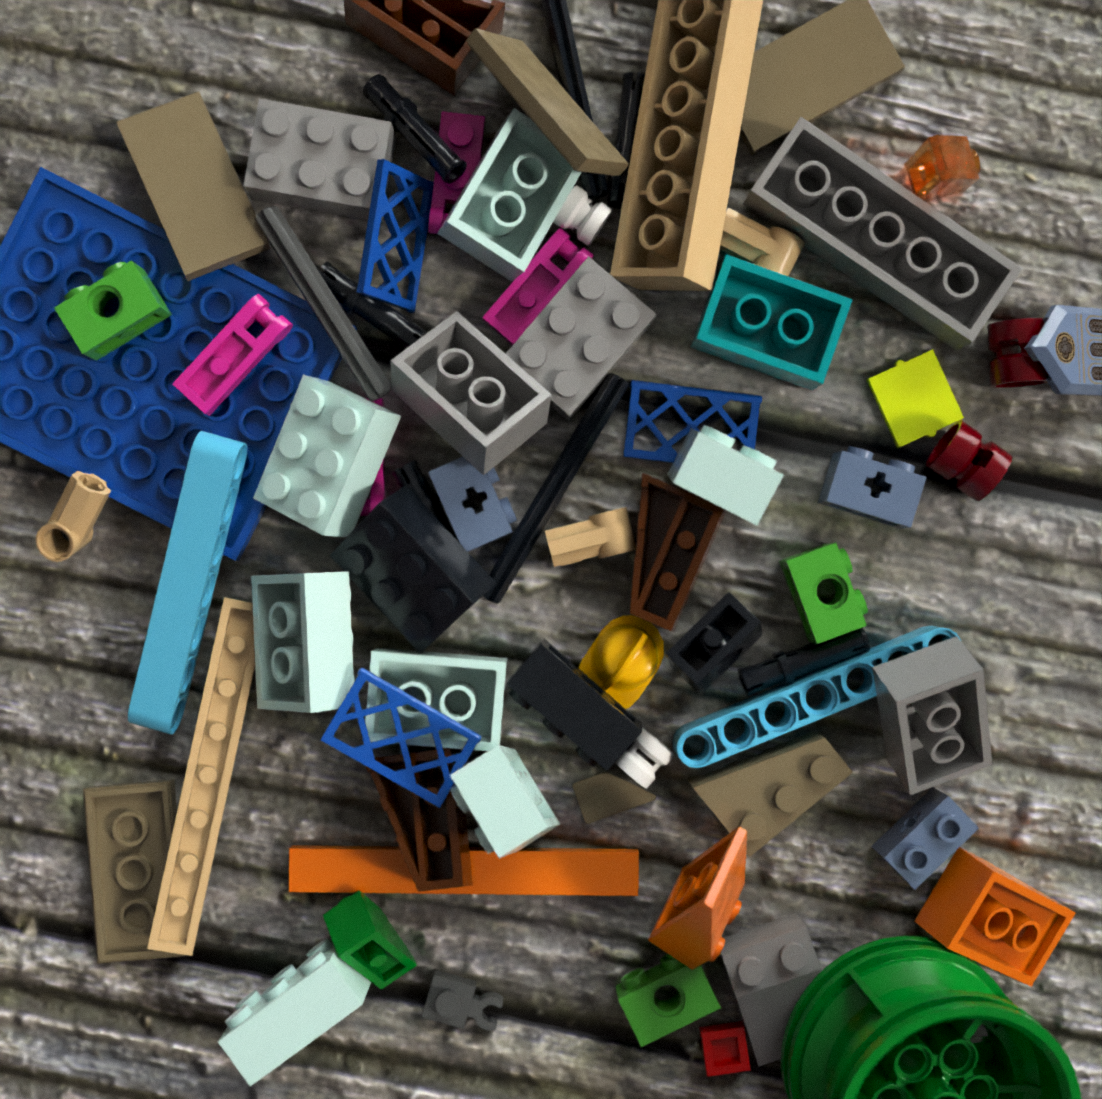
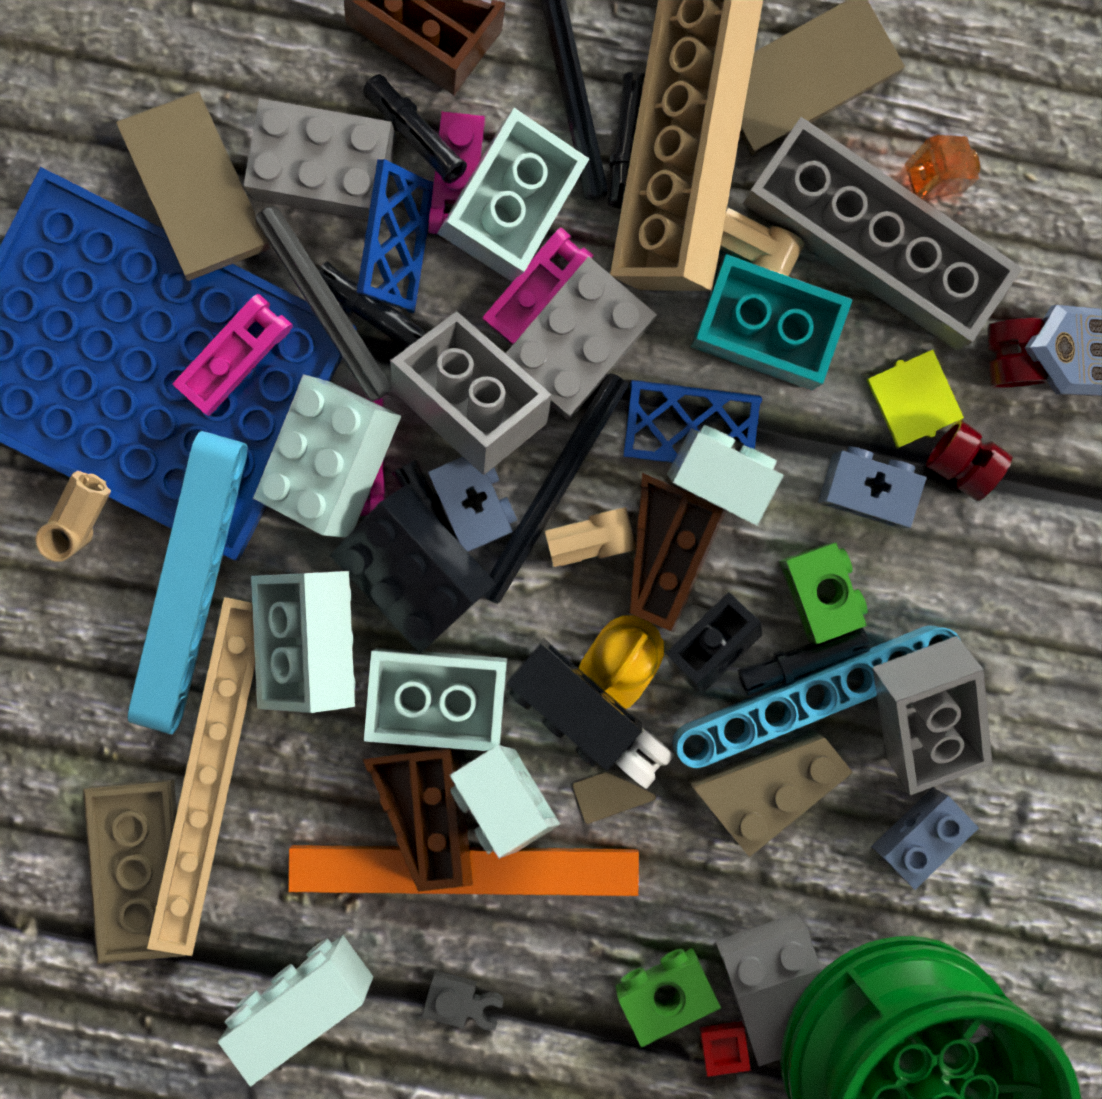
(138, 310): bright green brick -> none
(364, 753): blue window -> none
(368, 940): green slope -> none
(547, 103): dark tan tile -> none
(582, 215): white wheel -> none
(703, 902): orange slope -> none
(993, 917): orange slope -> none

